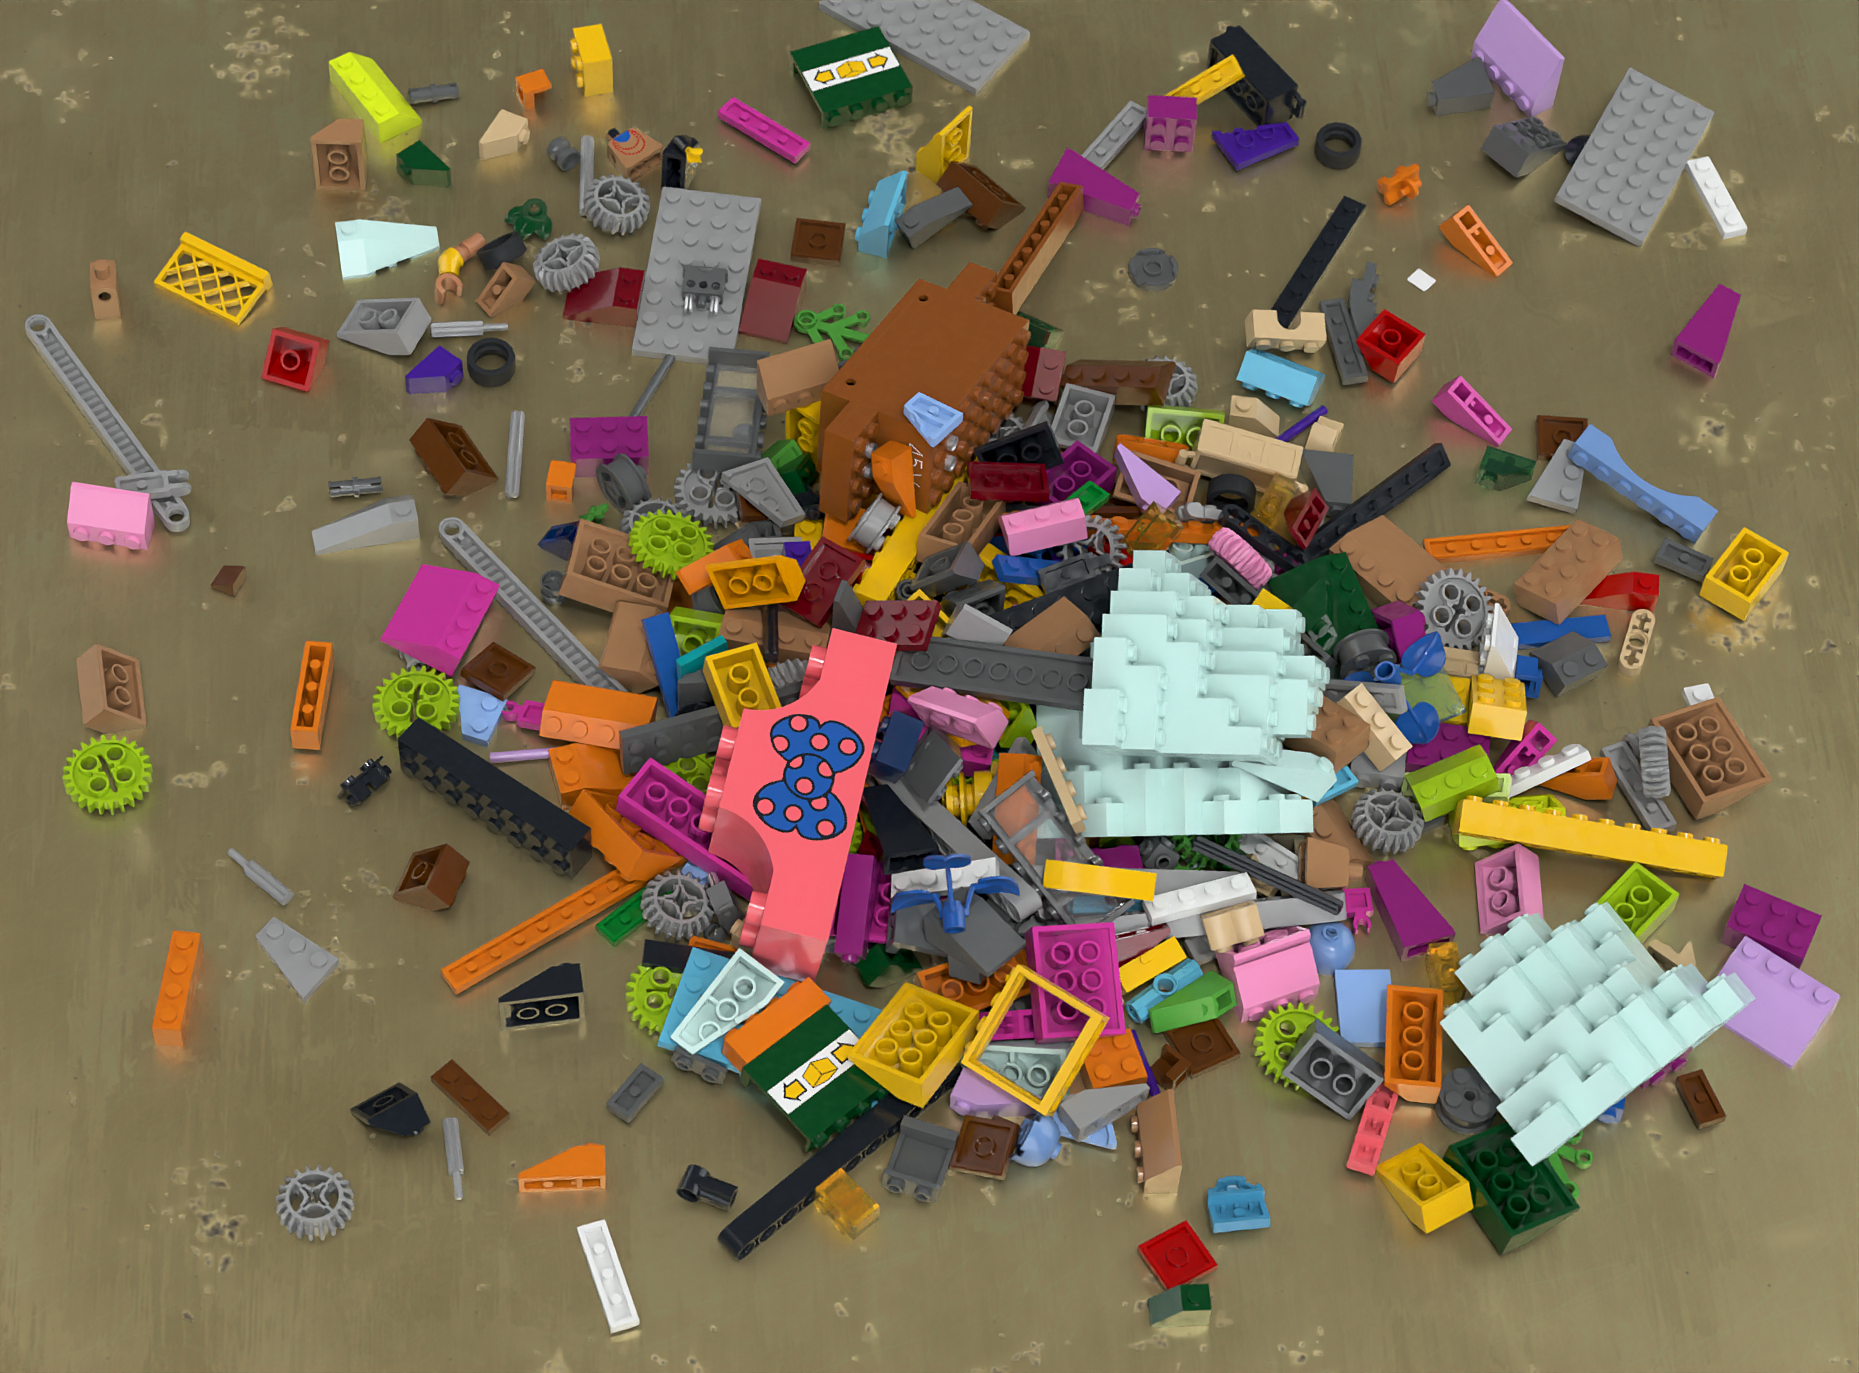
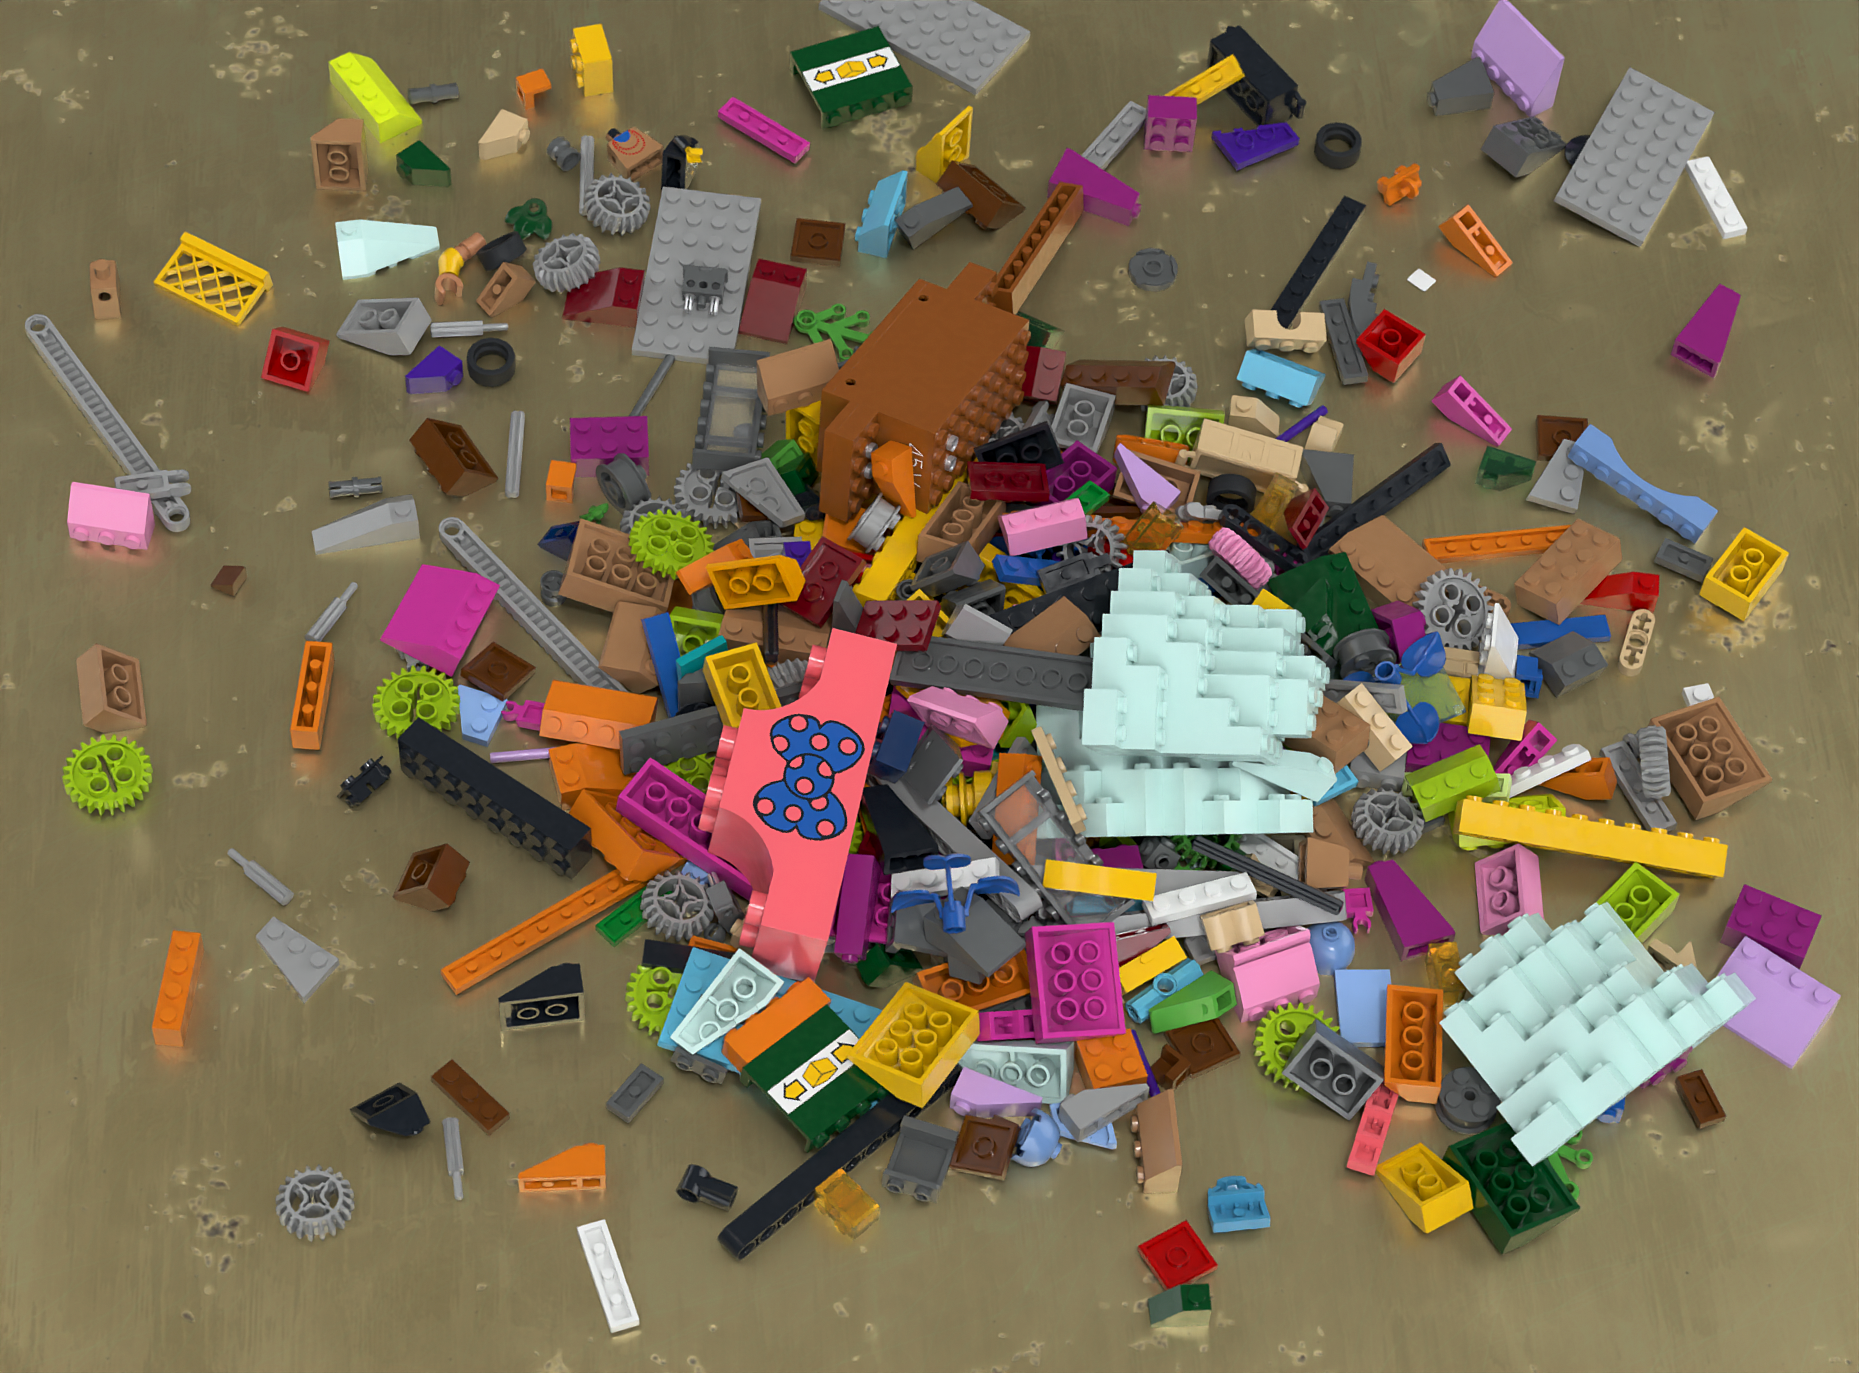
(330, 615): none -> light grey axle
(931, 418): light blue wing -> none
(988, 1026): yellow window -> none

